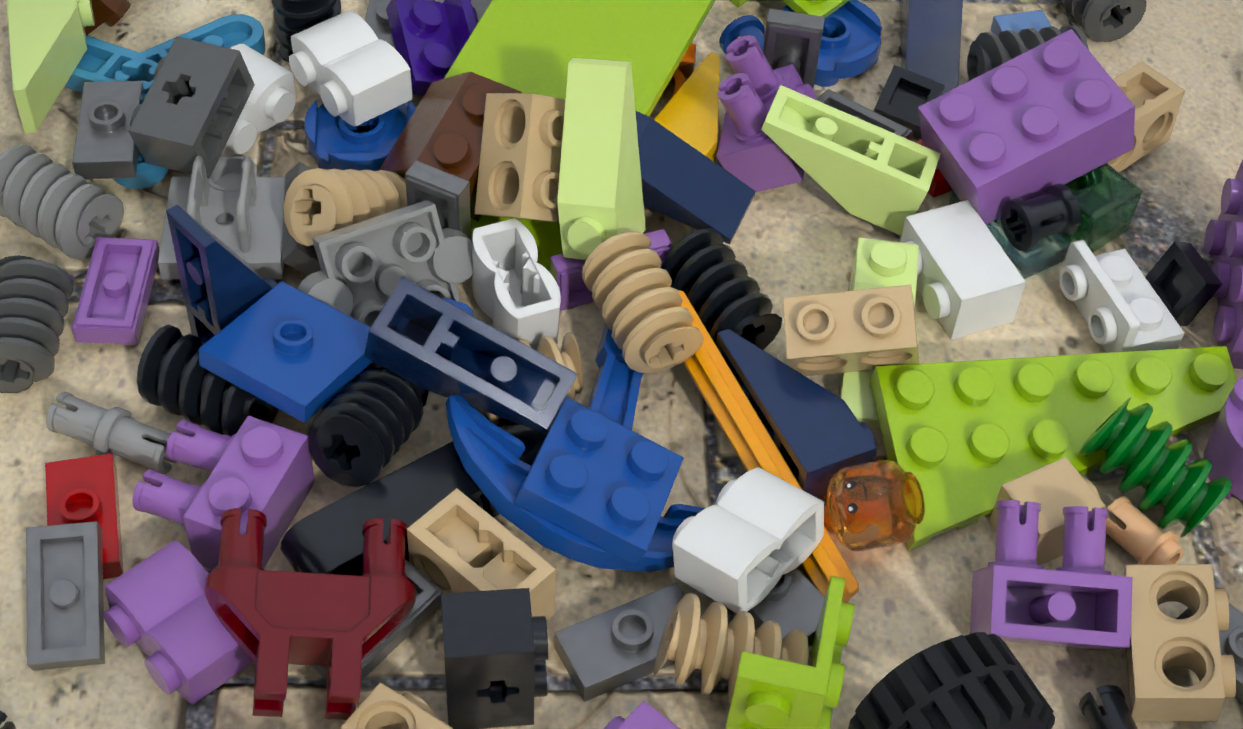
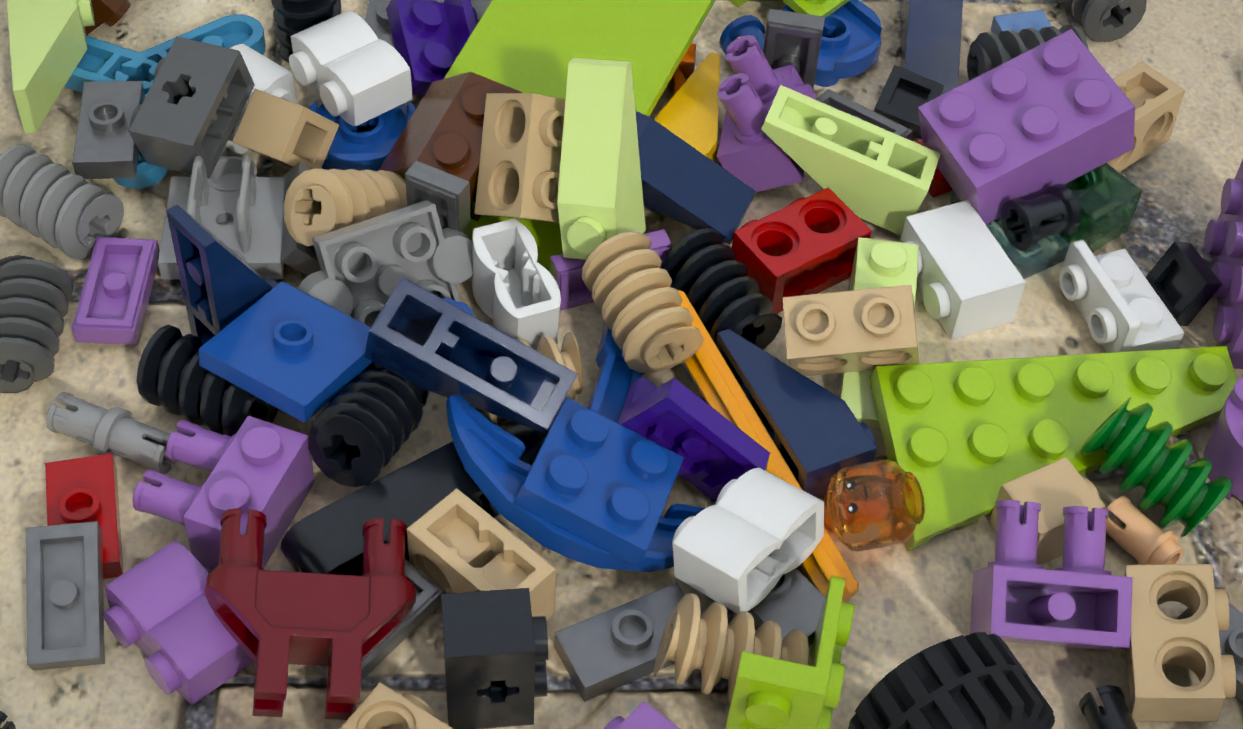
(285, 131): none -> tan brick
(690, 427): none -> dark purple bracket
(800, 247): none -> red brick

